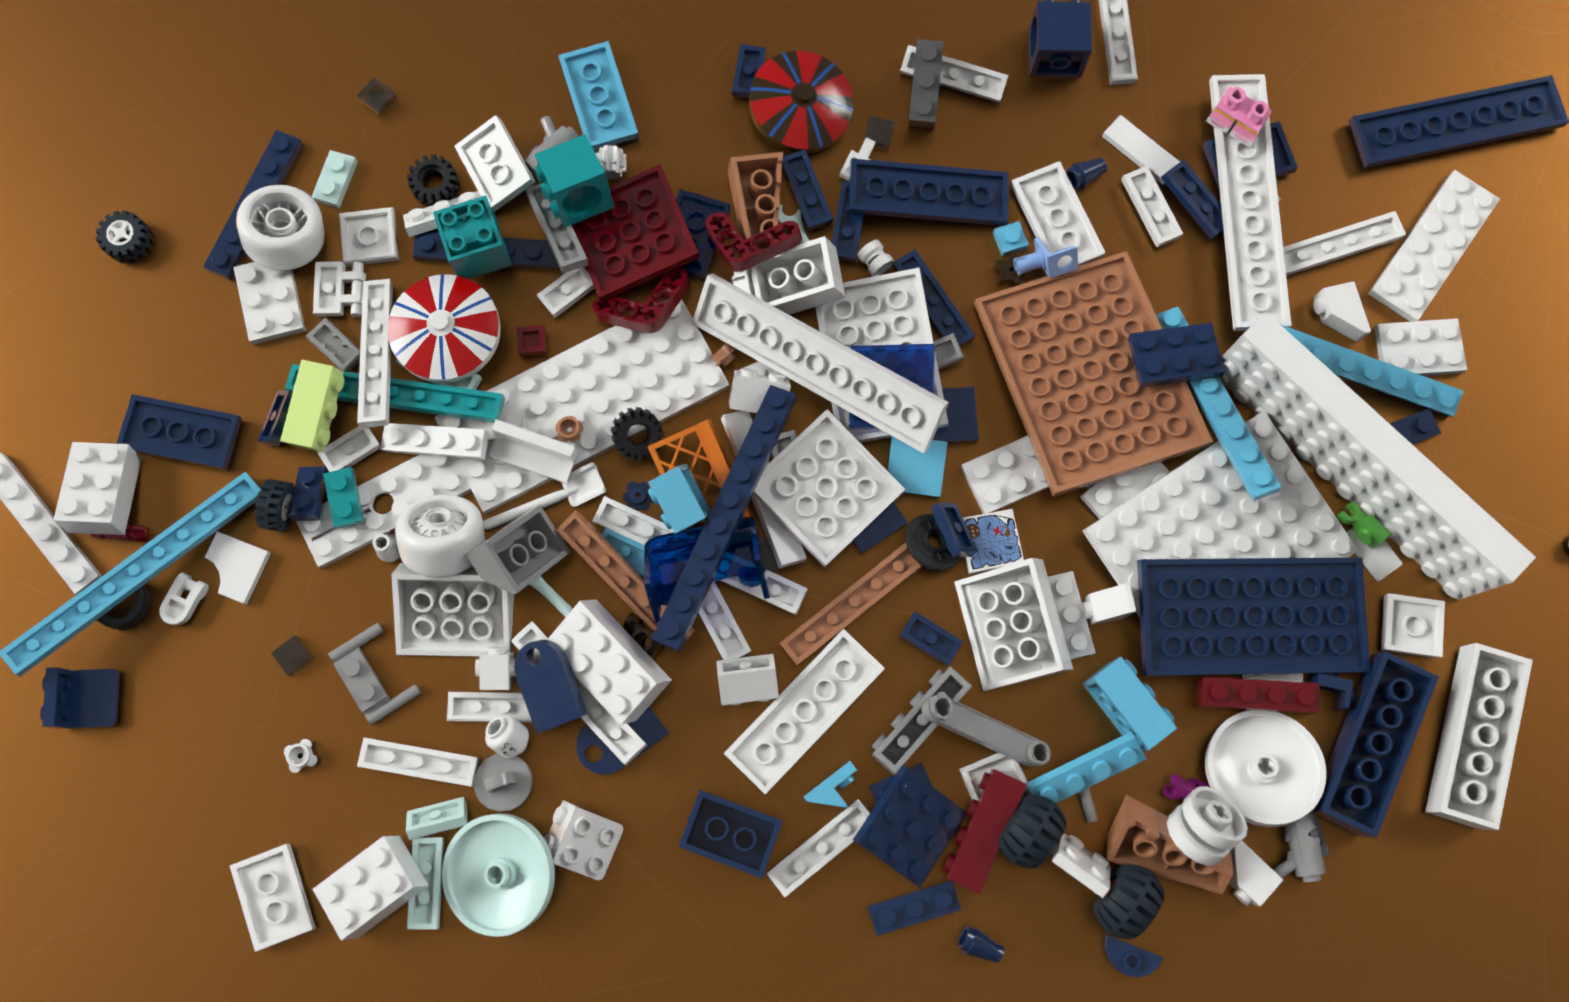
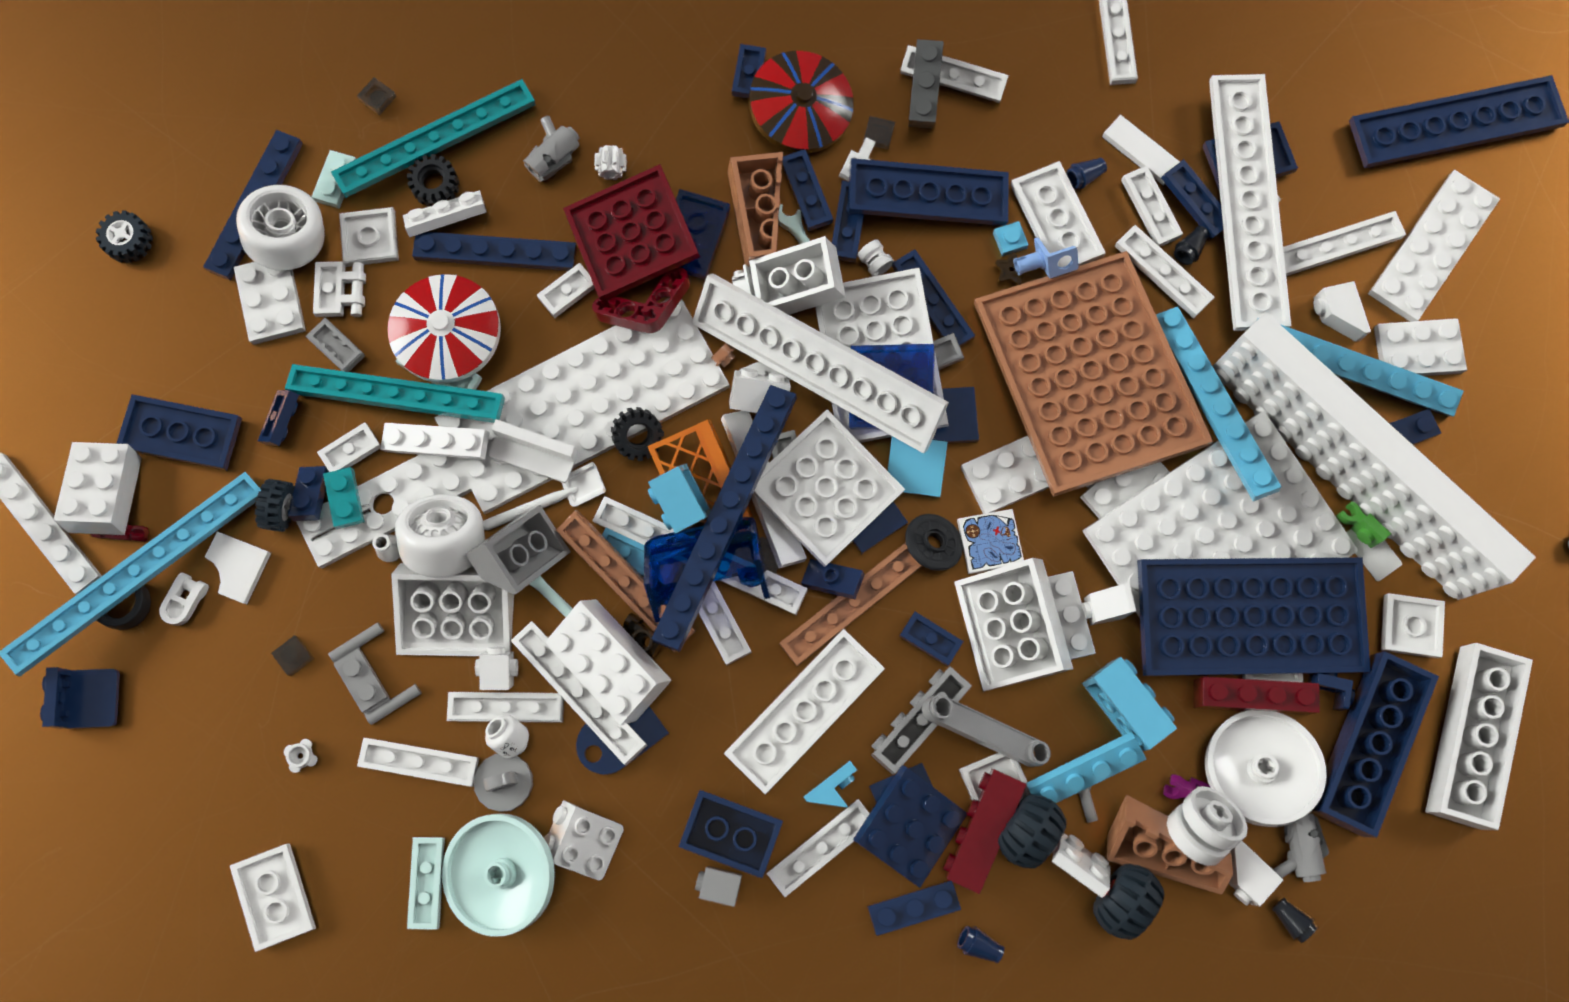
(312, 406): yellowish green brick -> none
(370, 887): white brick -> none
(375, 354): white plate -> none
(433, 138): none -> teal plate
(436, 818): light aqua plate -> none
(472, 238): teal brick -> none
(494, 163): white plate -> none
(531, 340): dark red plate -> none
(548, 685): dark blue tile -> none
(561, 239): light grey plate -> none
(564, 424): nougat plate -> none
(573, 181): teal brick -> none
(598, 95): medium azure plate -> none
(635, 503): dark blue plant -> none
(718, 885): none -> light grey brick
(747, 679): white brick -> none
(748, 248): dark red beam -> none
(833, 579): none -> dark blue plate
(954, 530): dark blue plate -> none
(1060, 38): dark blue brick -> none
(1130, 959): dark blue plate -> none
(1164, 271): none -> white plate
(1176, 355): dark blue plate -> none
(1190, 248): none -> black cone
(1237, 106): bright pink hips -> none
(1296, 921): none -> black cone

